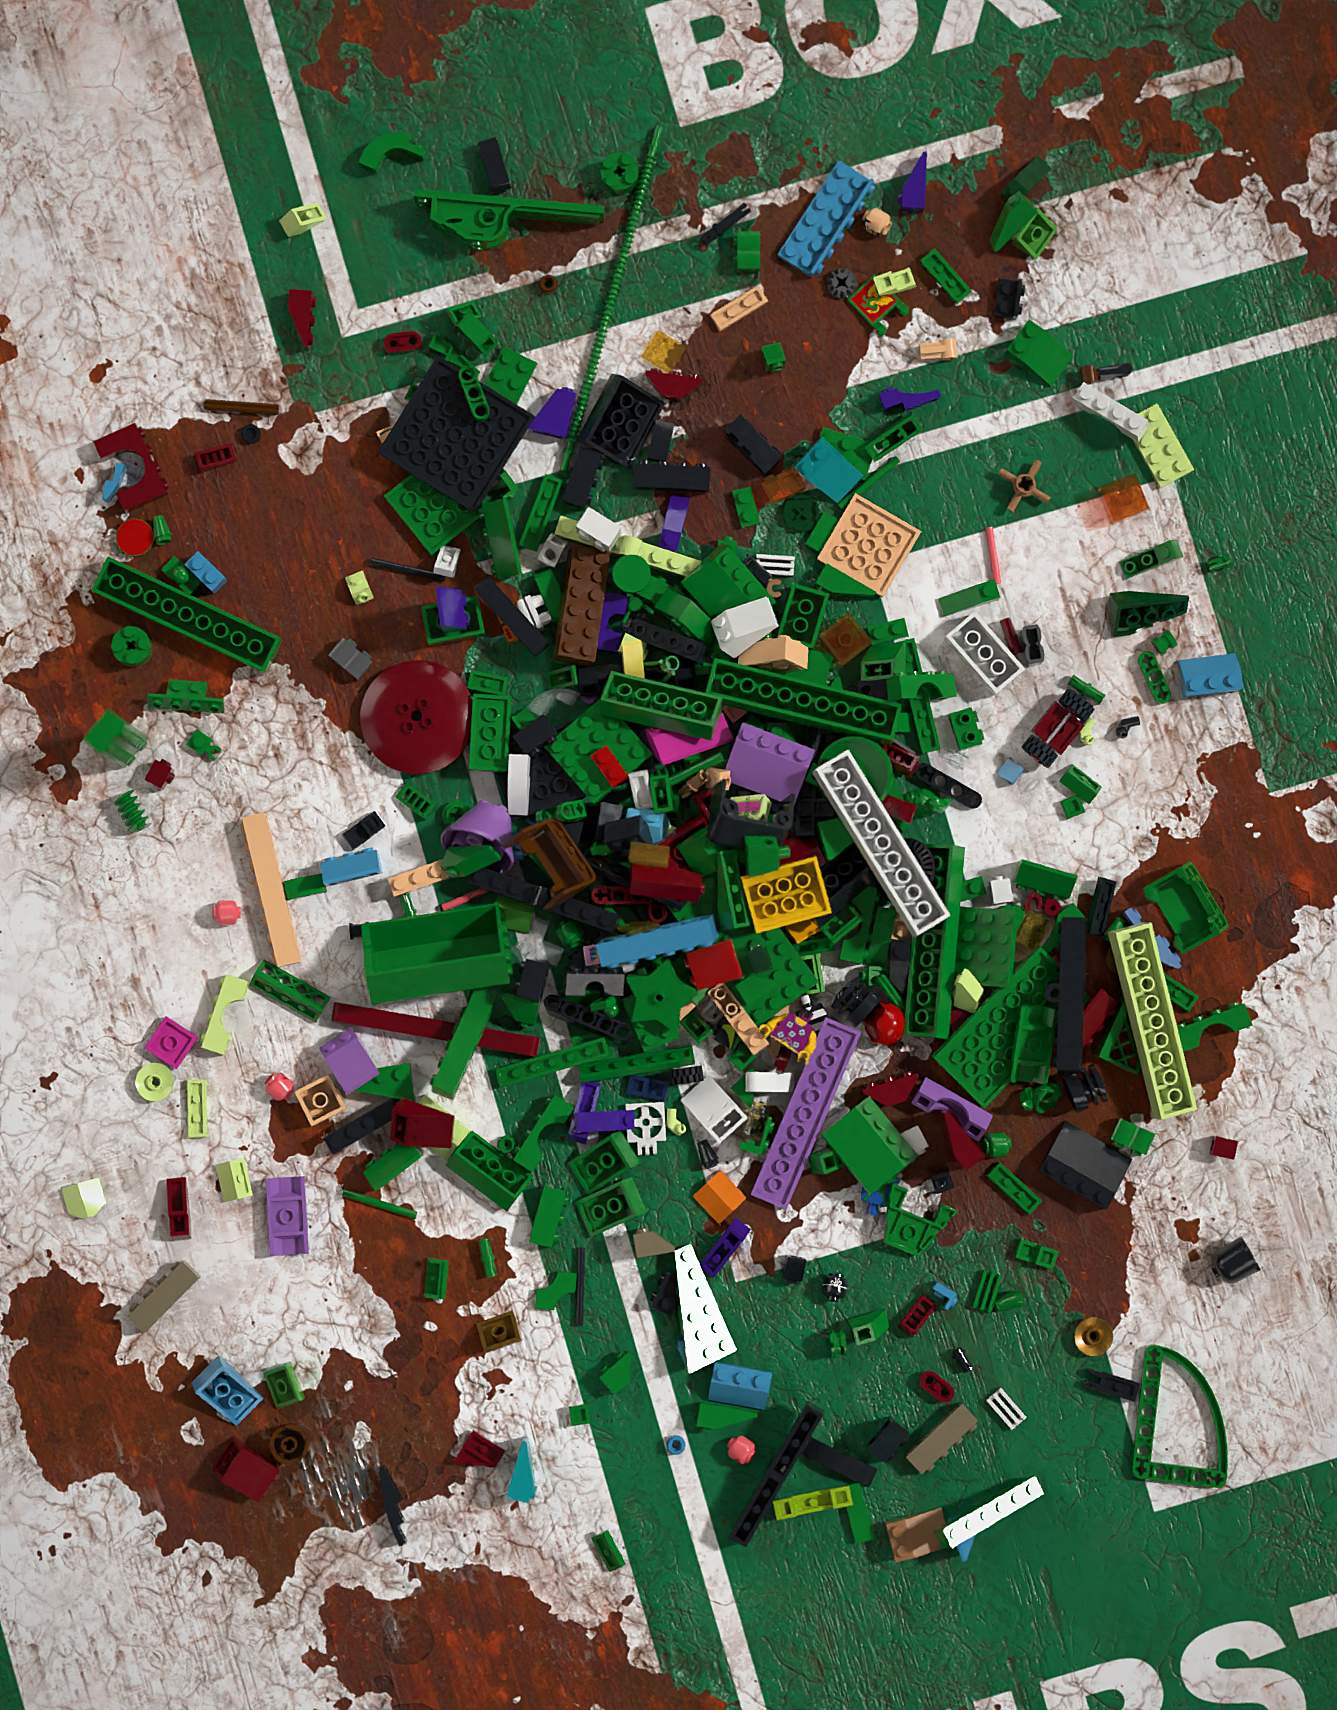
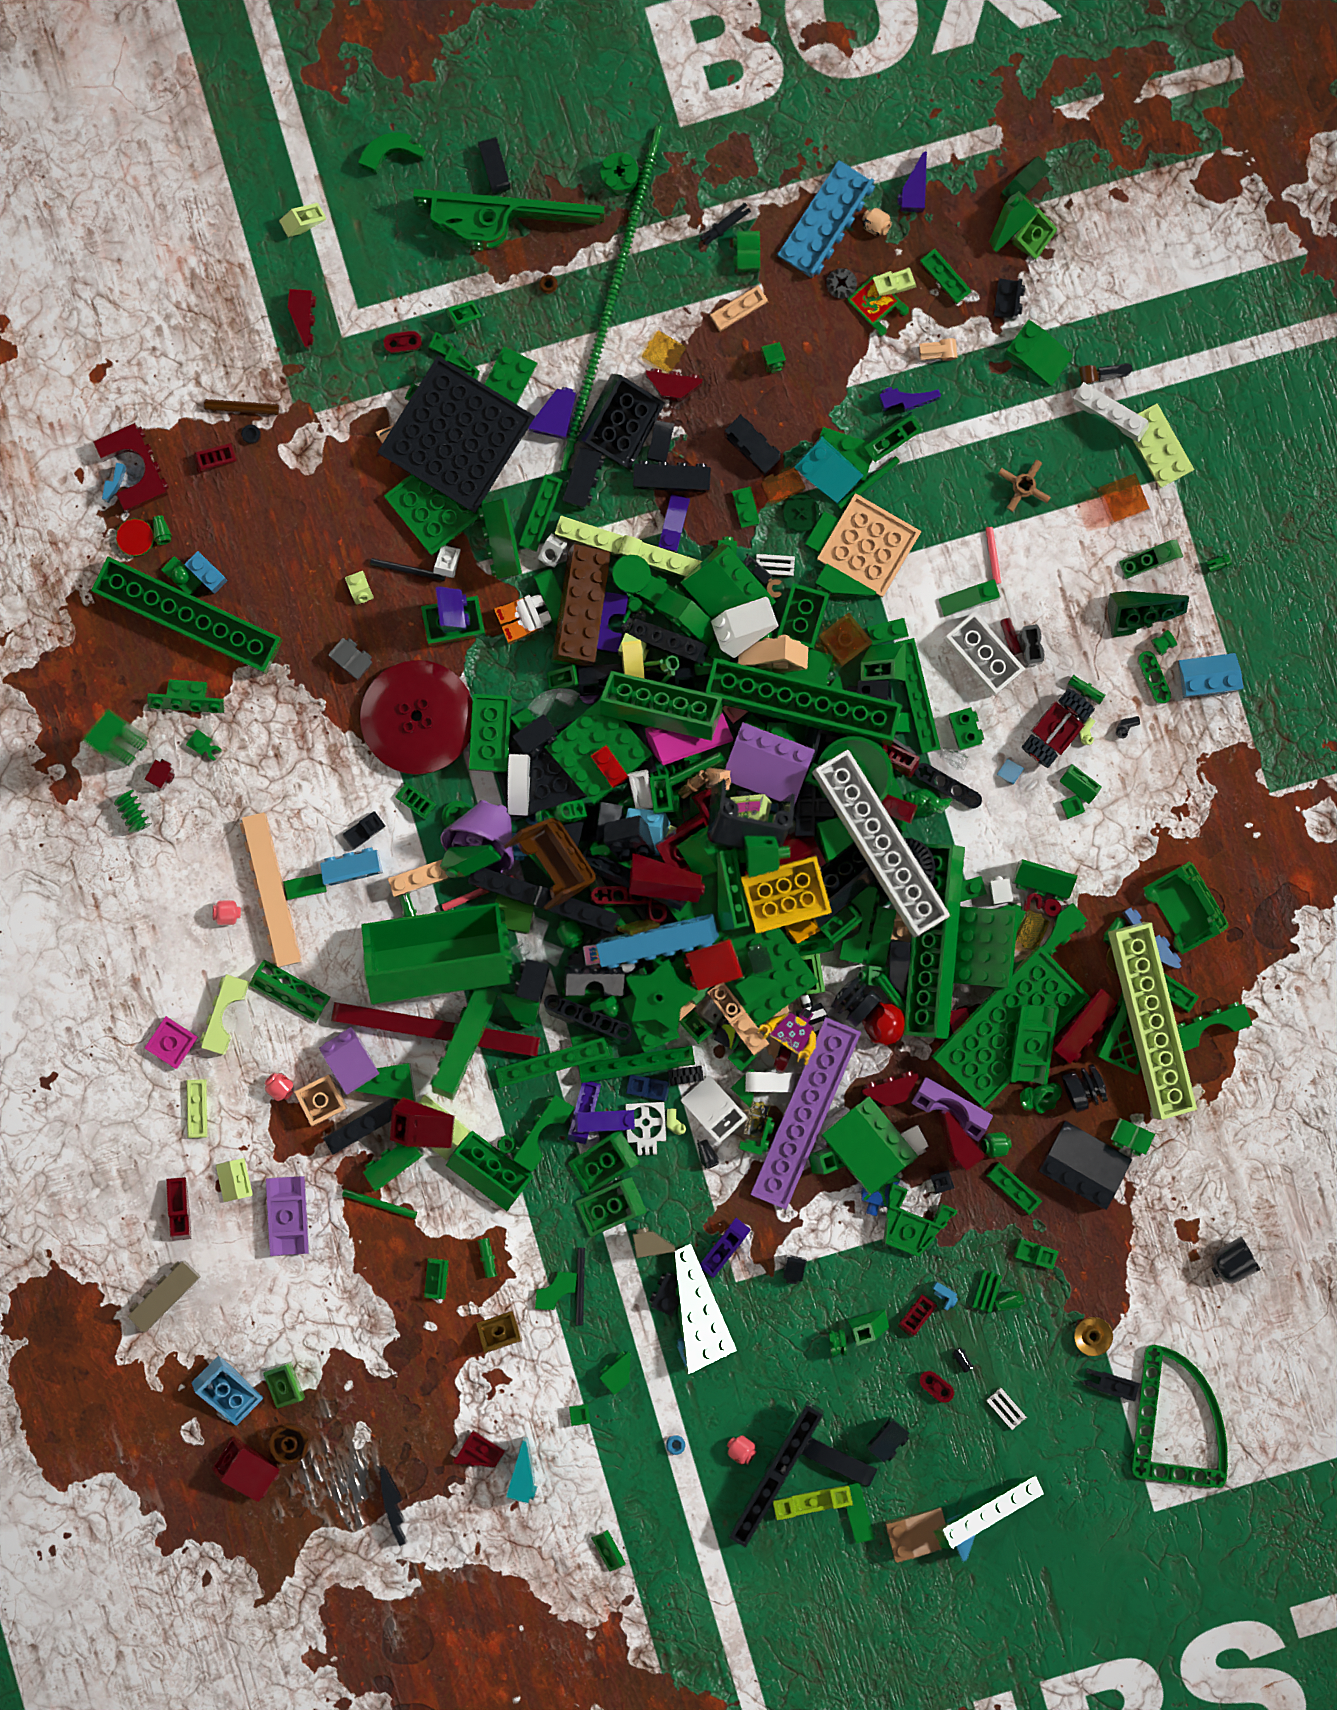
(84, 1198): yellowish green slope -> none
(128, 656): green brick -> none
(145, 1078): yellowish green dish -> none
(355, 930): black bush -> none
(473, 384): green beam -> none
(477, 334): green slope -> none
(487, 683): green plate -> none
(505, 480): green bracket -> none
(511, 616): black beam -> none
(549, 1216): green brick -> none
(598, 530): white piece -> none
(648, 854): clear yellow panel -> none
(718, 1416): green slope -> none
(719, 1196): orange slope -> none
(739, 1385): dark azure slope -> none
(834, 1287): black head -> none
(905, 687): green arch -> none
(941, 1438): dark tan brick -> none
(967, 992): yellowish green slope -> none
(1071, 995): black hinge -> none
(1100, 906): black plate -> none
(1223, 1147): dark red panel -> none

